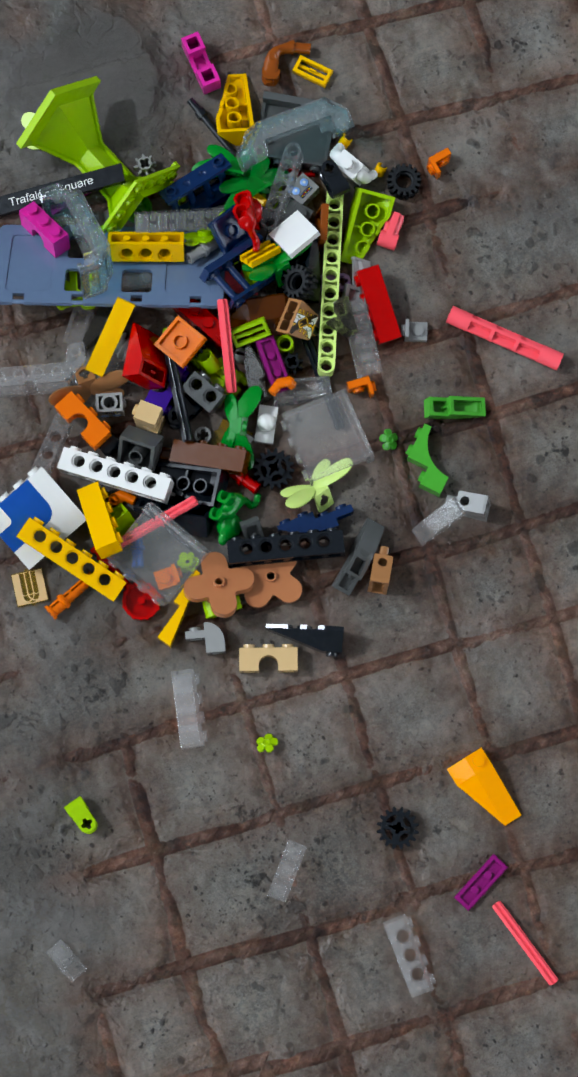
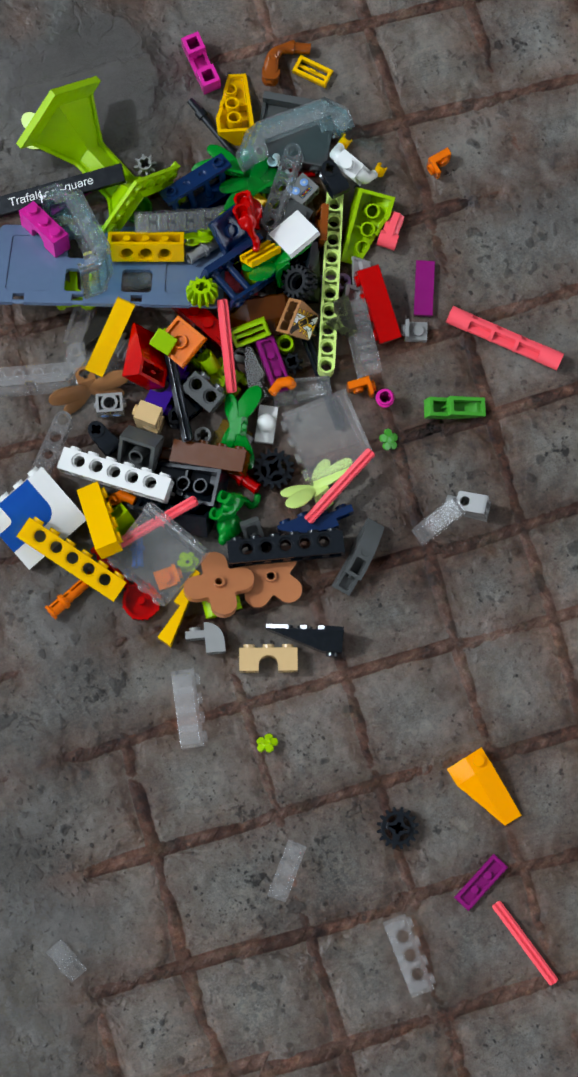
(29, 587): piece -> none
(80, 813): lime piece -> none
(96, 431): orange arch -> none
(163, 341): none -> lime slope
(202, 292): none -> lime gear
(272, 163): none -> white hand
(339, 485): none -> coral axle
(380, 571): medium nougat torso -> none
(387, 395): none -> dark pink cone
(403, 171): black tyre -> none
(418, 454): bright green arch -> none
(424, 288): none -> magenta tile

